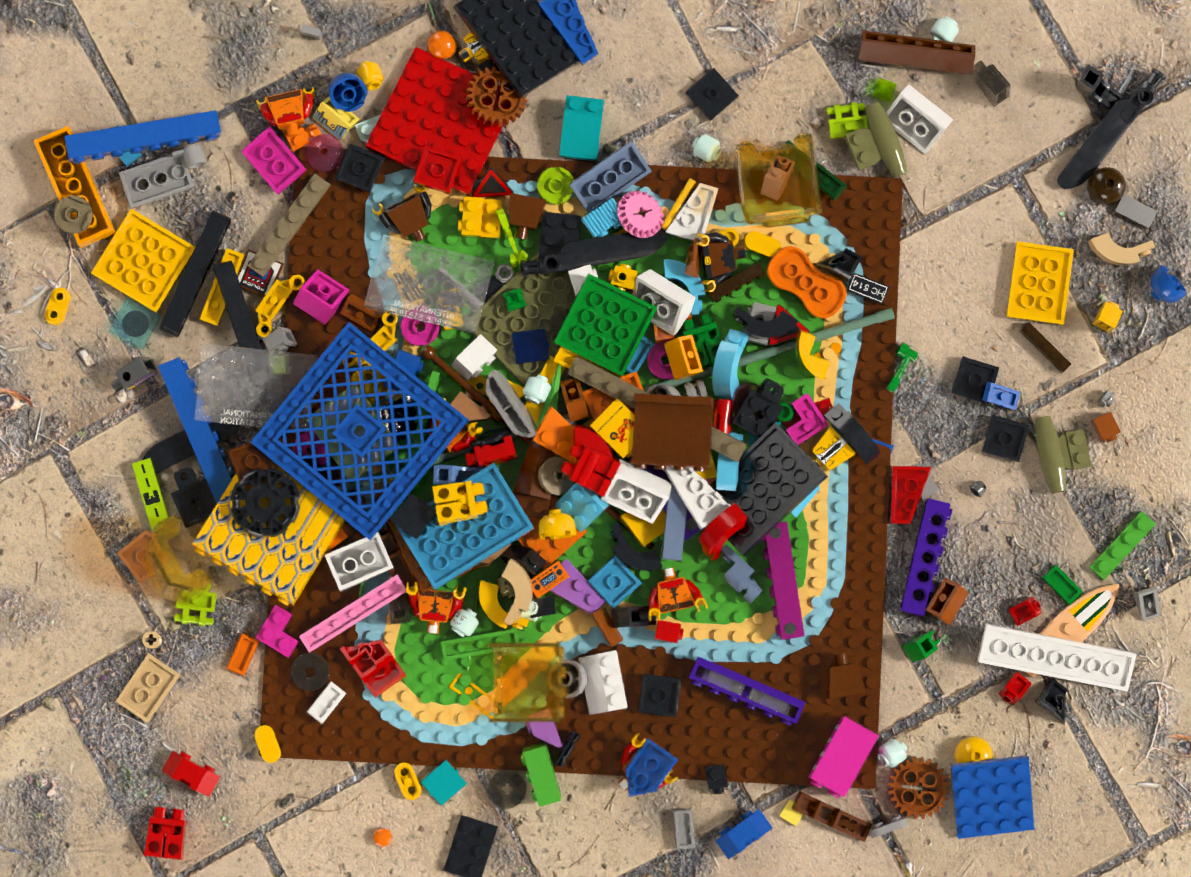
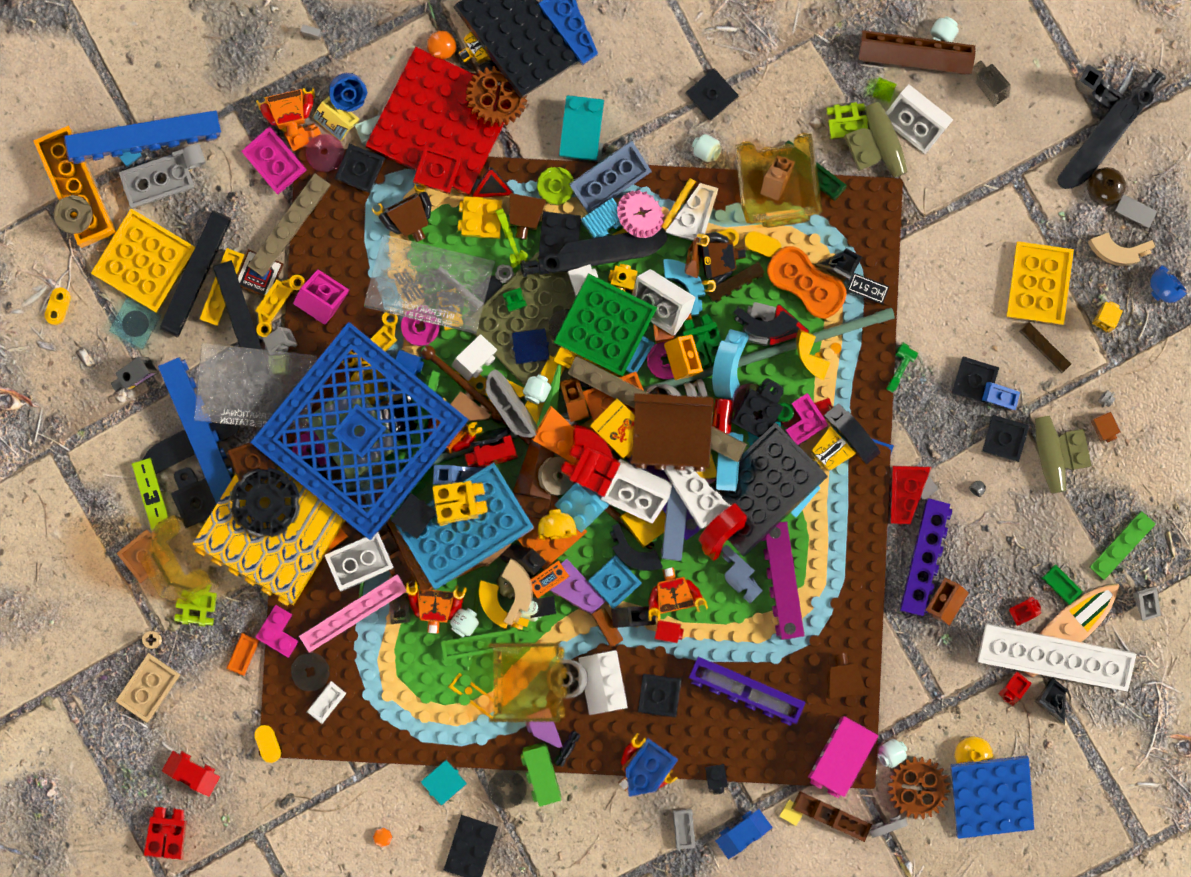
(365, 317): dark orange slope -> none
(370, 75): yellow head -> none
(374, 665): red slope -> none
(407, 781): yellow plate -> none
(921, 646): green brick -> none

